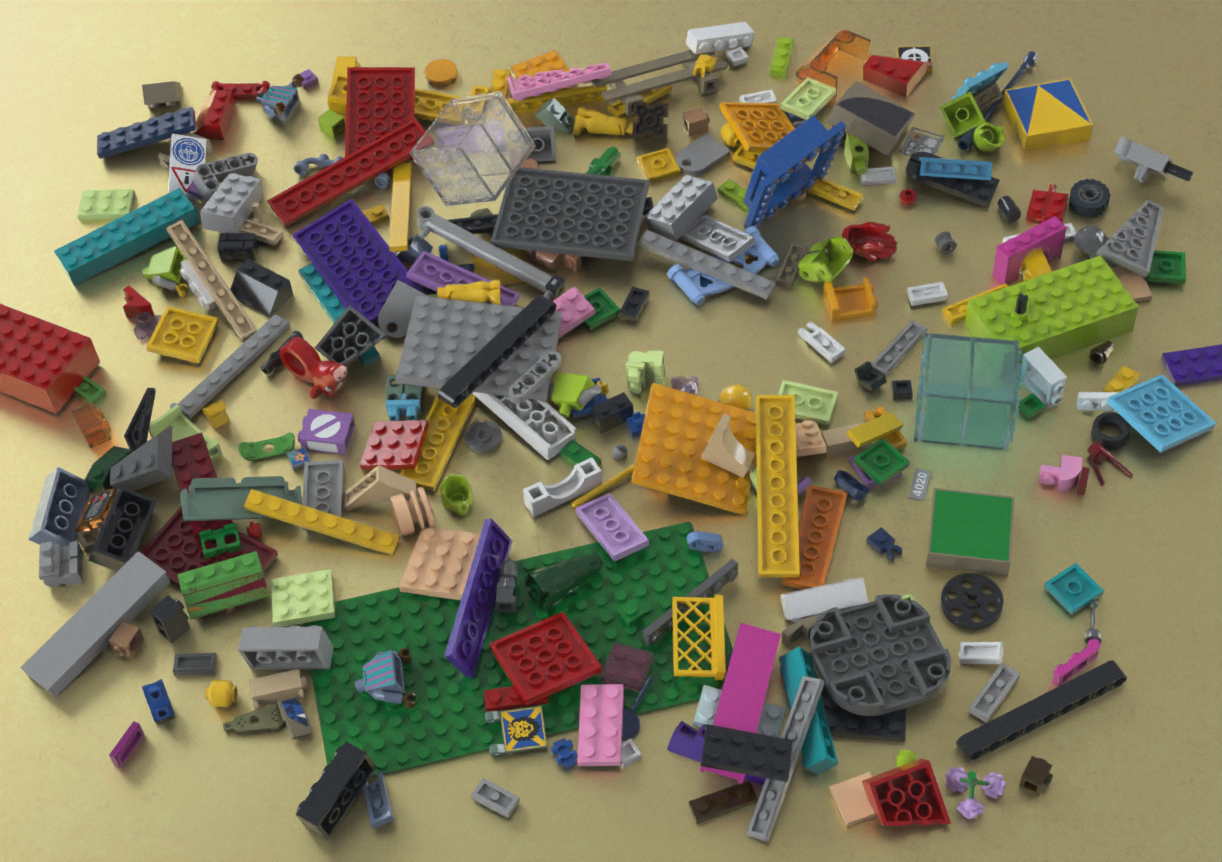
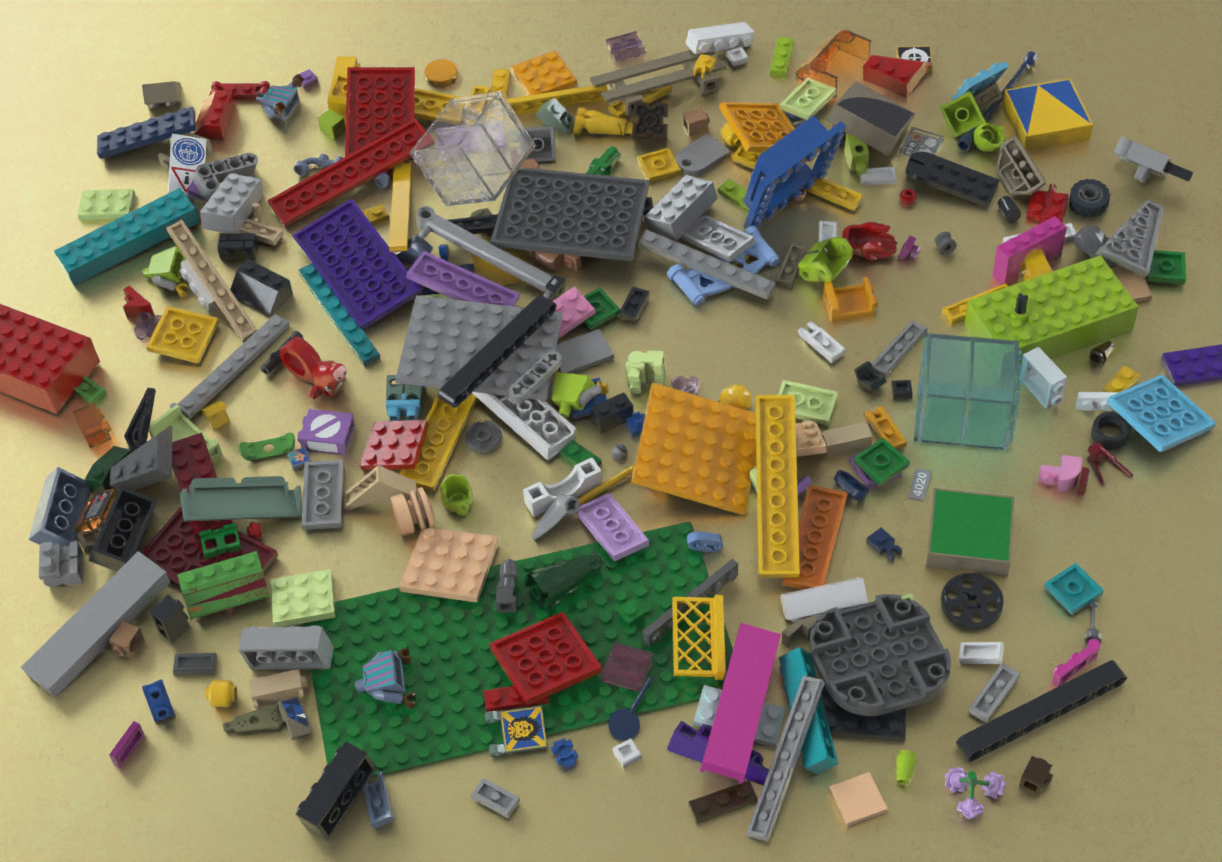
(322, 522): yellow plate -> none
(349, 337): dark grey wedge -> none
(398, 309): light grey tile -> none
(473, 292): yellow piece -> none
(478, 599): dark purple plate -> none
(556, 79): bright pink wing -> none
(556, 512): none -> light grey piece
(584, 352): none -> light grey tile
(600, 725): bright pink plate -> none
(625, 42): none -> plate
(726, 451): tan arch -> none
(746, 753): black plate -> none
(759, 97): white plate -> none
(827, 230): none -> white tile
(874, 429): yellow tile -> none
(907, 795): red wedge -> none
(909, 249): none -> magenta tile
(927, 293): white plate -> none
(955, 168): dark azure panel -> none
(1018, 169): none -> dark tan wedge
(1031, 406): green plate -> none

